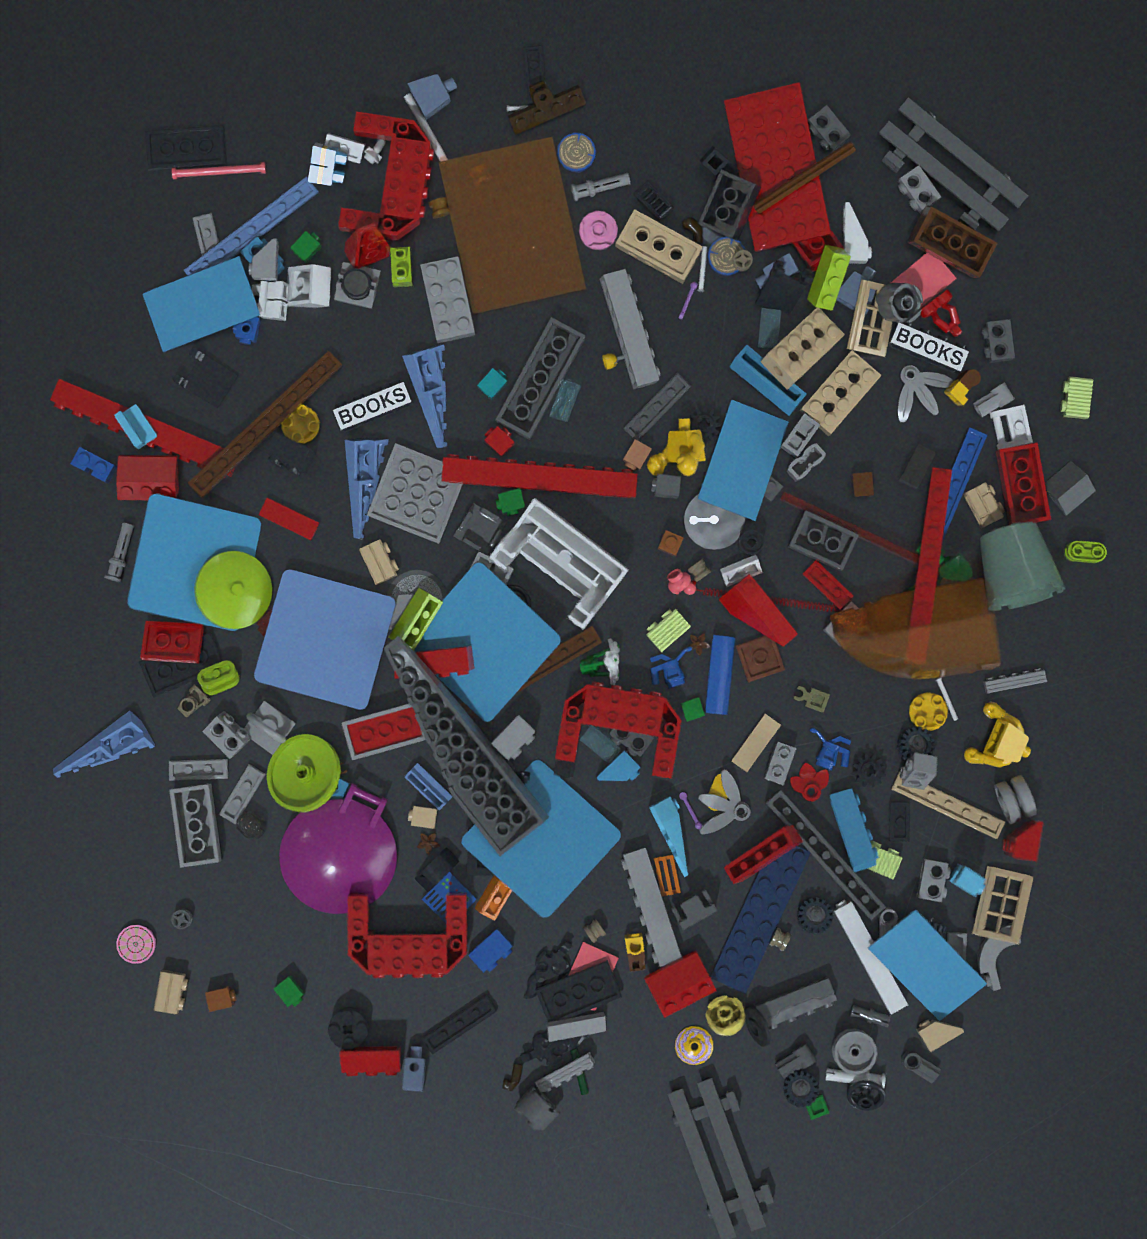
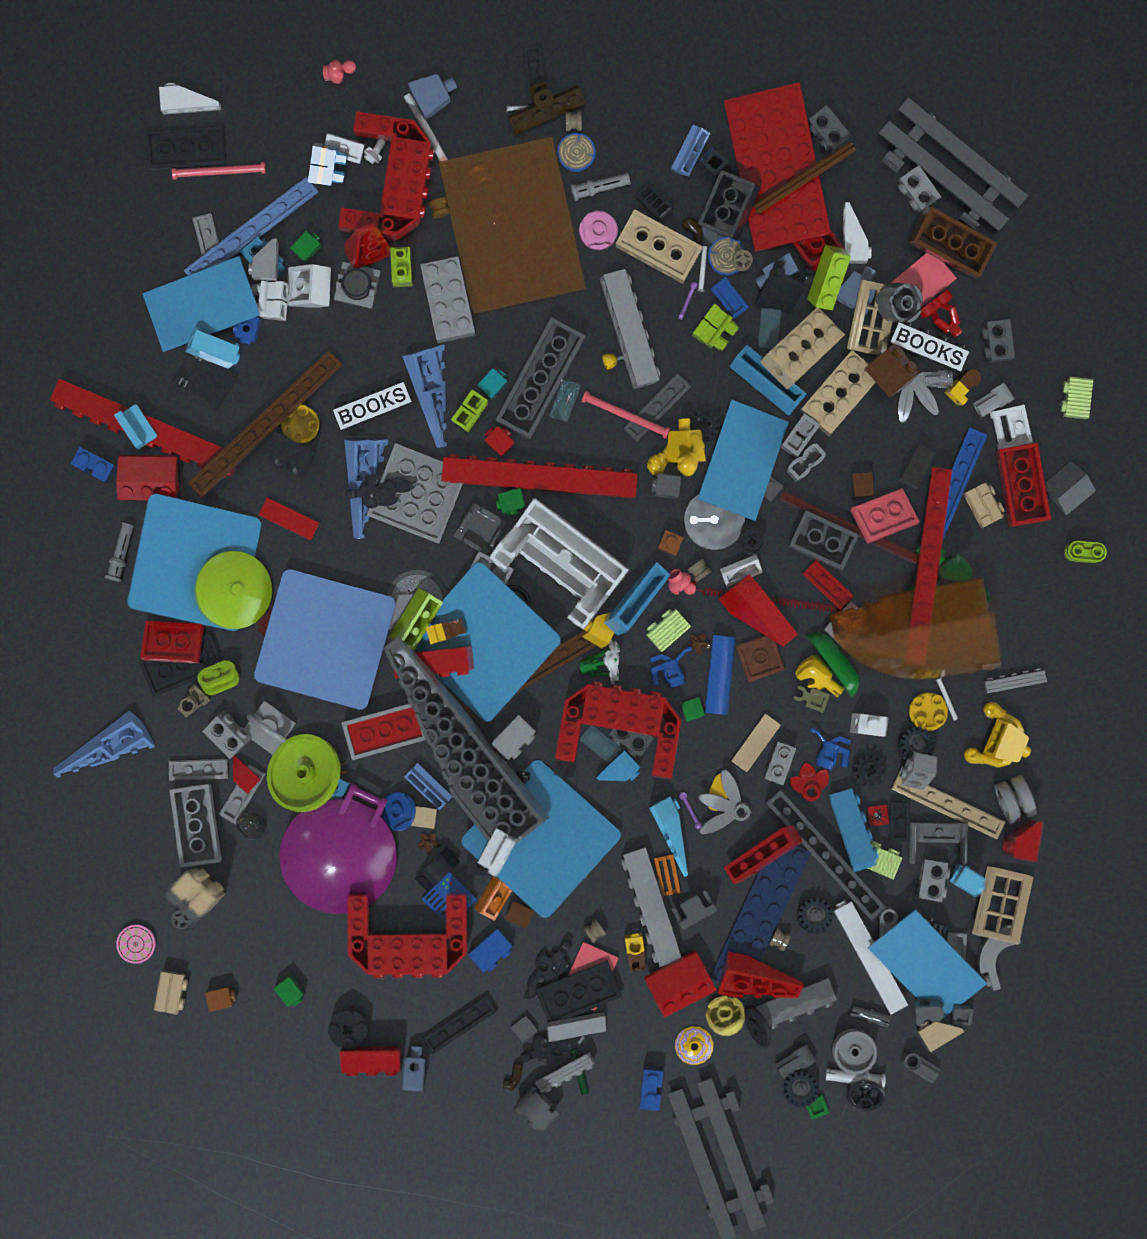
(181, 100): none -> white slope
(195, 894): none -> tan piece
(213, 349): none -> medium azure brick
(243, 776): none -> red slope
(336, 70): none -> coral animal
(376, 496): none -> black piece
(378, 561): tan brick -> none
(399, 811): none -> blue tile
(445, 630): none -> leg
(470, 411): none -> lime hips
(497, 851): none -> white panel
(519, 914): none -> reddish brown panel
(524, 1028): none -> dark grey tile
(573, 121): none -> dark tan wheel
(598, 632): none -> yellow slope
(625, 414): none -> coral bar
(636, 455): nougat brick -> none
(637, 598): none -> dark azure brick
(651, 1080): none -> blue brick
(690, 150): none -> medium blue piece
(713, 326): none -> lime hips
(729, 298): none -> blue tile
(748, 976): none -> red wedge
(820, 675): none -> yellow piece
(836, 661): none -> green brick
(869, 724): none -> white torso
(878, 815): none -> red tile
(885, 515): none -> coral tile
(892, 370): none -> reddish brown slope
(928, 1010): none -> dark grey leg
(938, 833): none -> dark grey plate
(939, 379): none -> clear cone
(962, 1014): none -> dark grey tile
(1018, 567): sand green cone -> none

